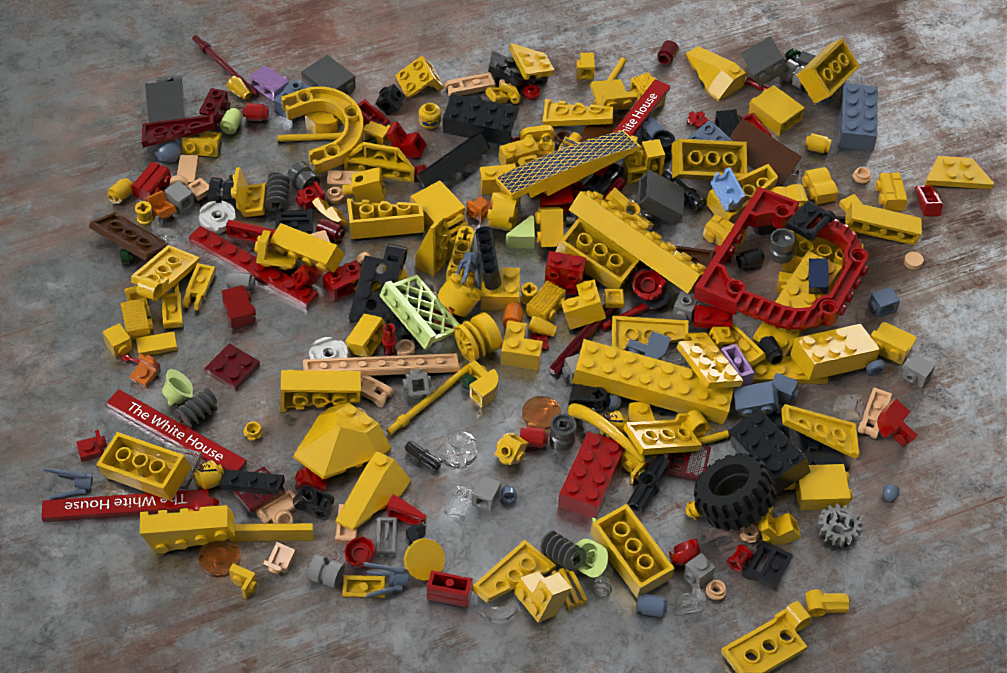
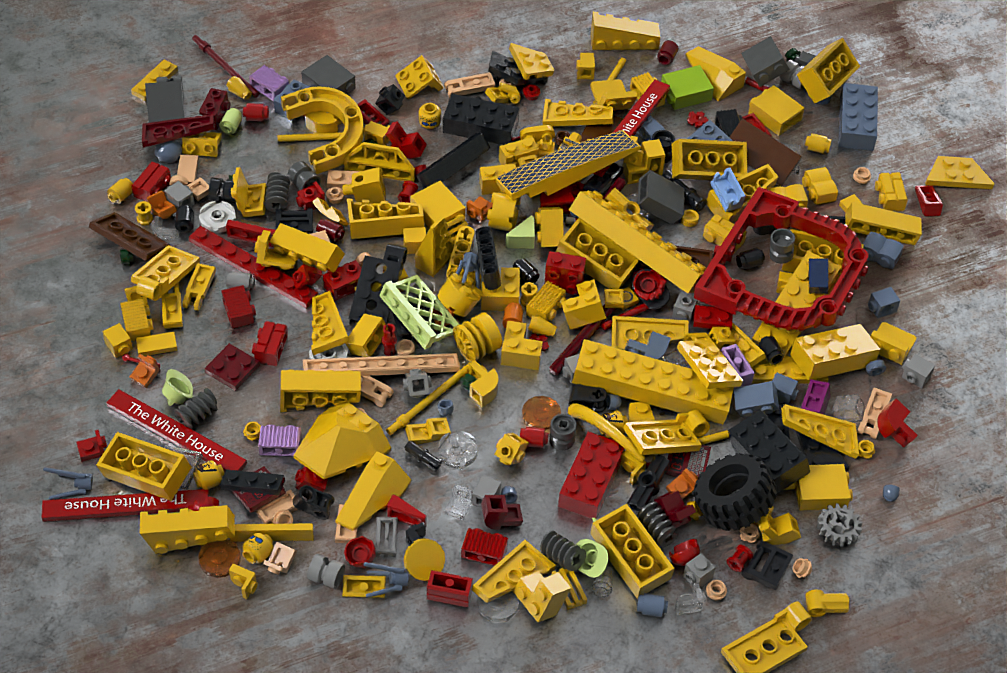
(163, 69): none -> yellow plate
(184, 219): none -> black brick
(257, 548): none -> yellow head
(270, 343): none -> red brick
(279, 440): none -> lavender brick
(326, 324): none -> yellow wing
(409, 189): none -> red bush
(413, 238): none -> yellow brick
(428, 432): none -> yellow slope
(449, 407): none -> sand blue hinge
(484, 546): none -> red brick
(498, 513): none -> dark red brick
(528, 272): none -> black brick
(623, 33): none -> yellow wedge
(630, 298): none -> yellow tile
(656, 524): none -> dark grey piece
(674, 508): none -> dark red brick
(683, 483): none -> orange bracket
(688, 87): none -> lime brick
(690, 218): none -> yellow tile
(802, 567): none -> light nougat plate
(805, 217): black plate -> none
(817, 397): none -> magenta hinge
(868, 446): none -> yellow plate
(883, 250): none -> sand blue brick
(913, 260): light nougat tile -> none

